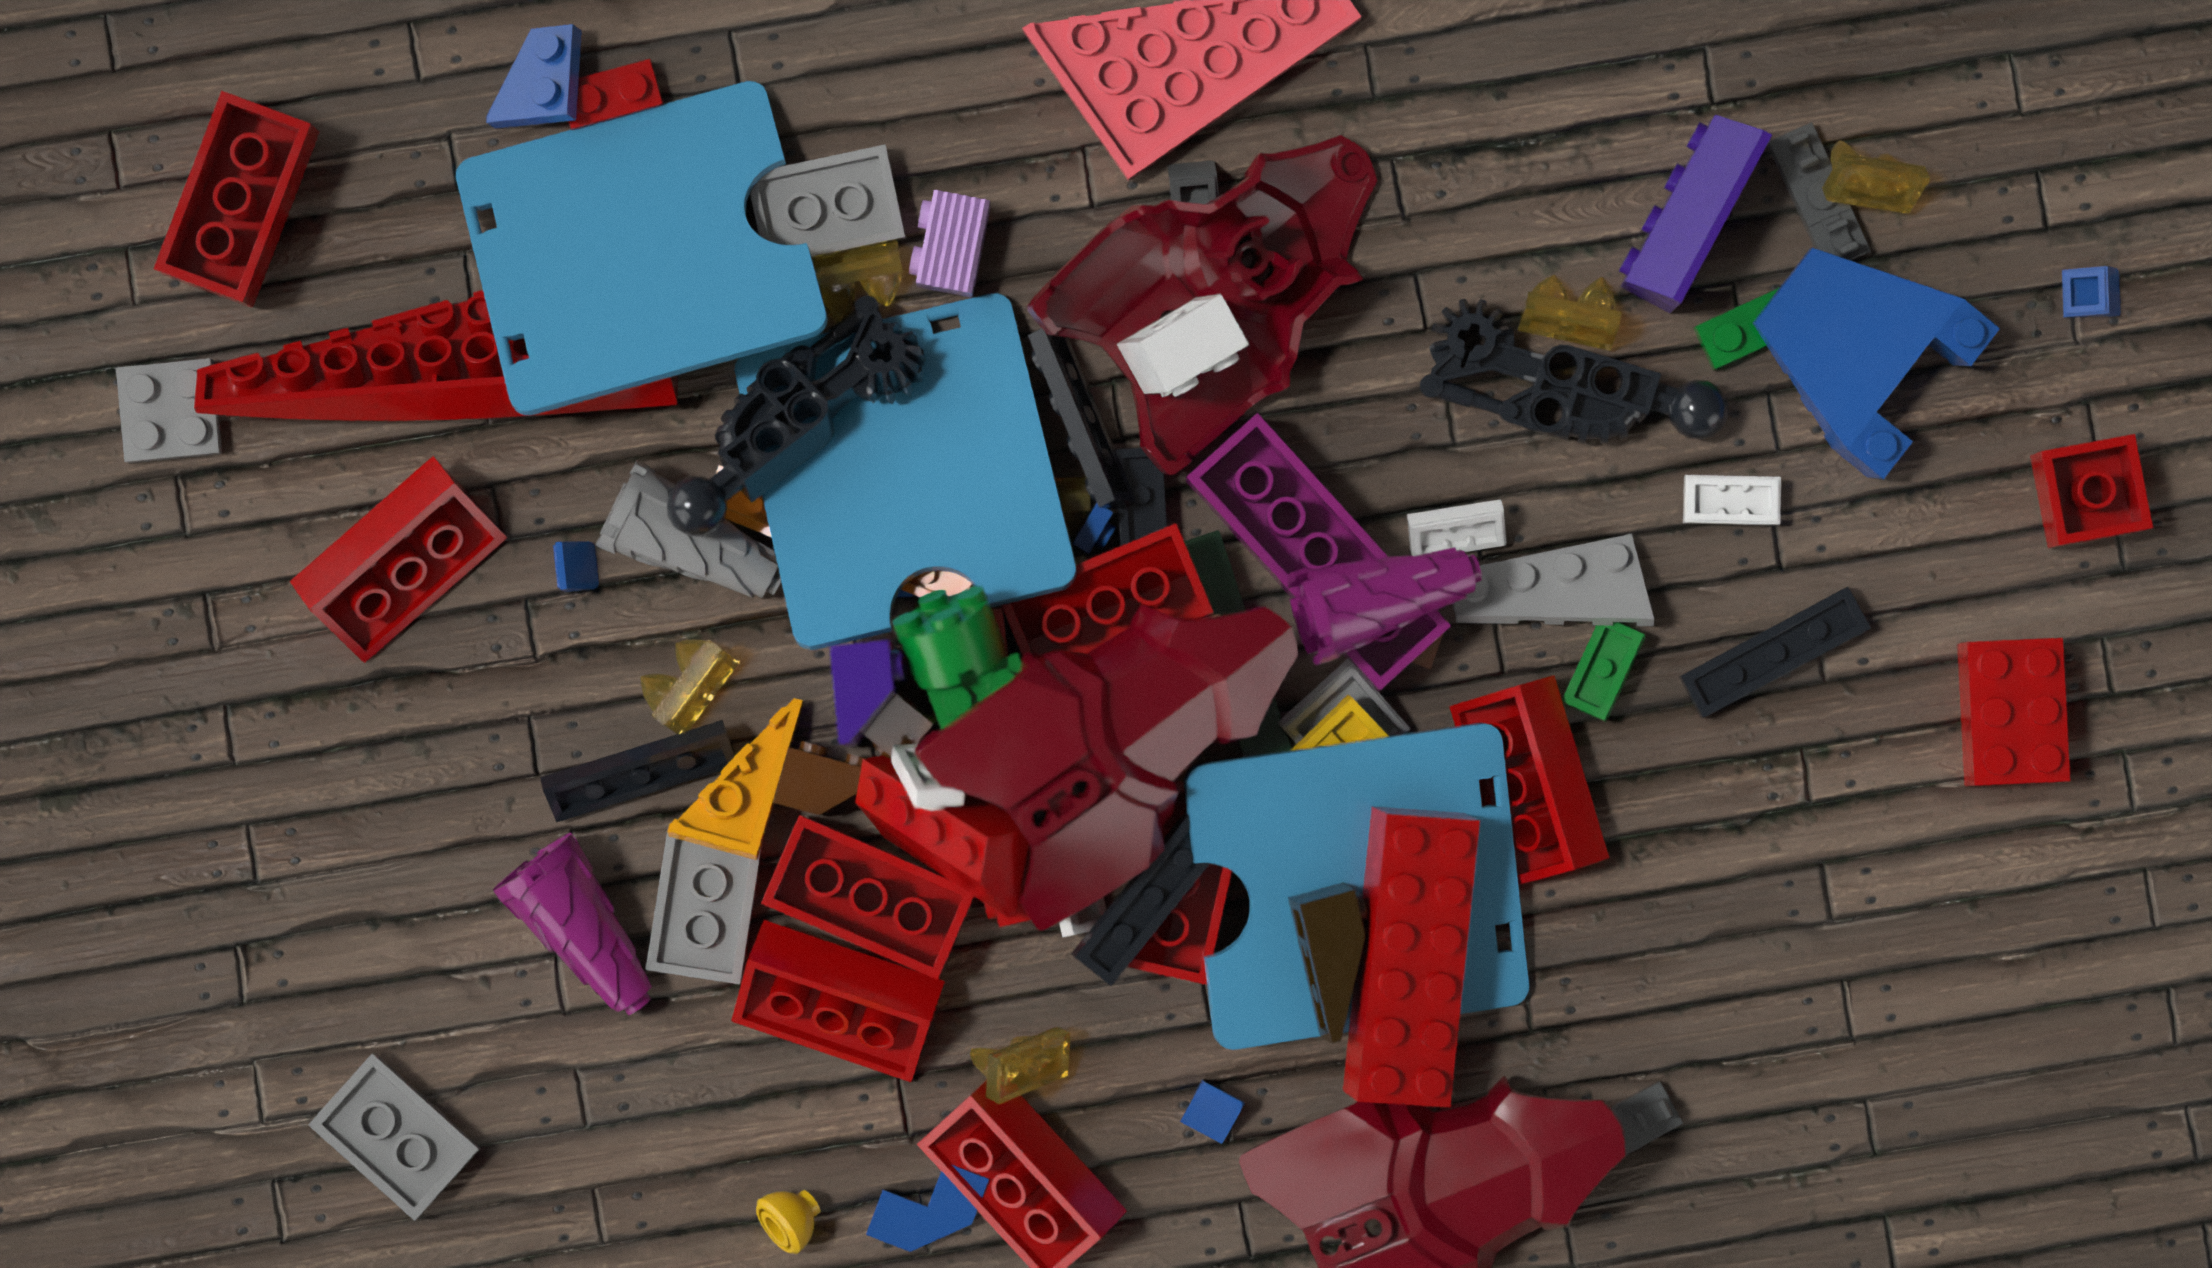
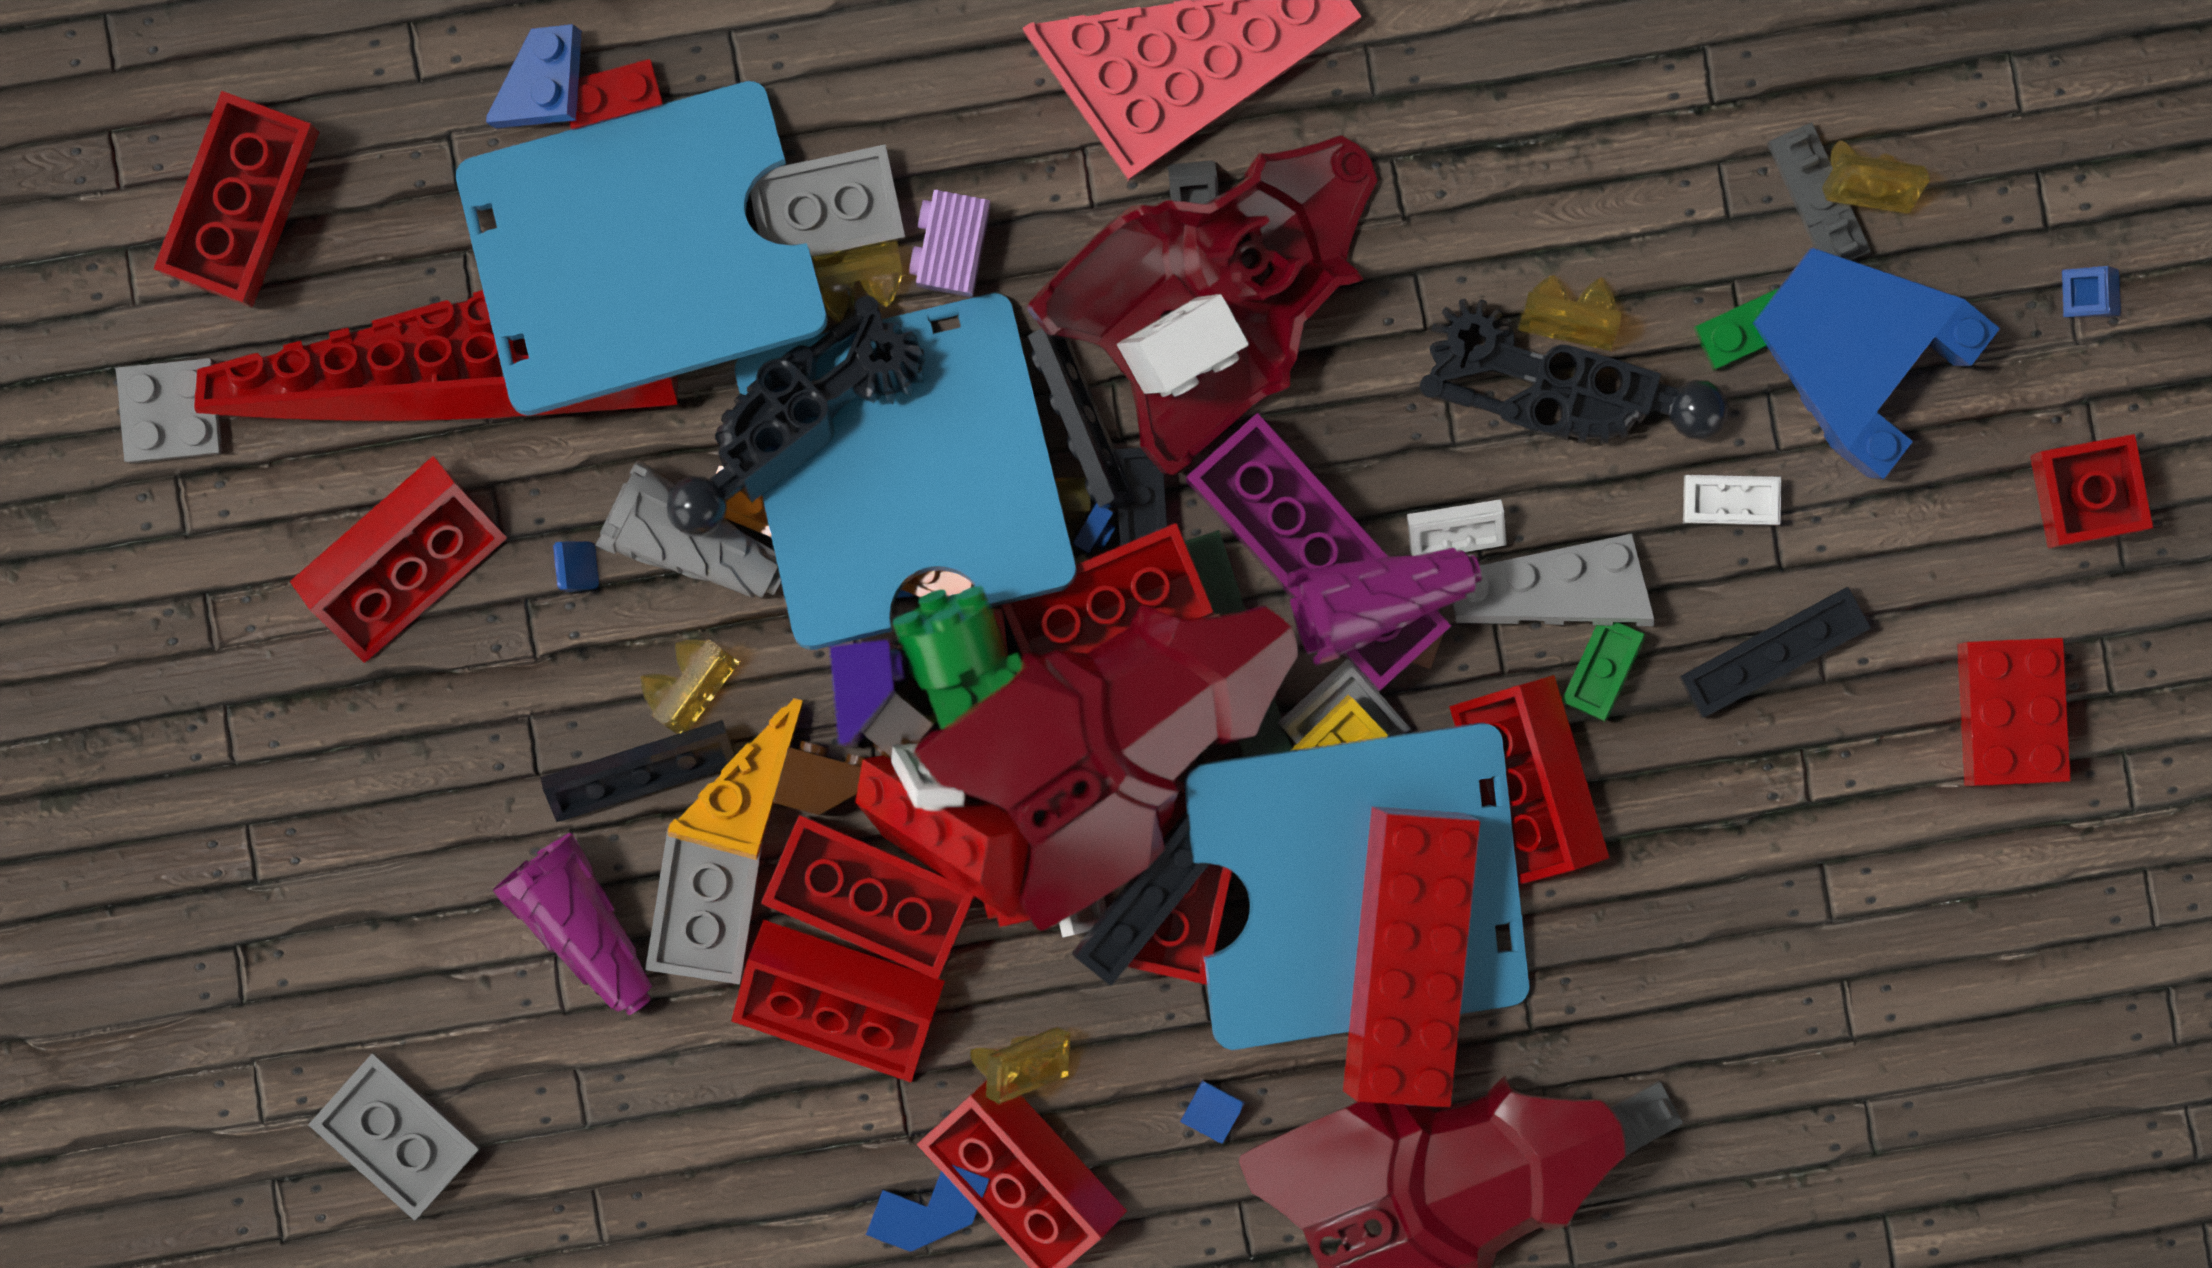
(788, 1218): yellow brick -> none
(1330, 946): dark brown slope -> none
(1694, 211): dark purple slope -> none

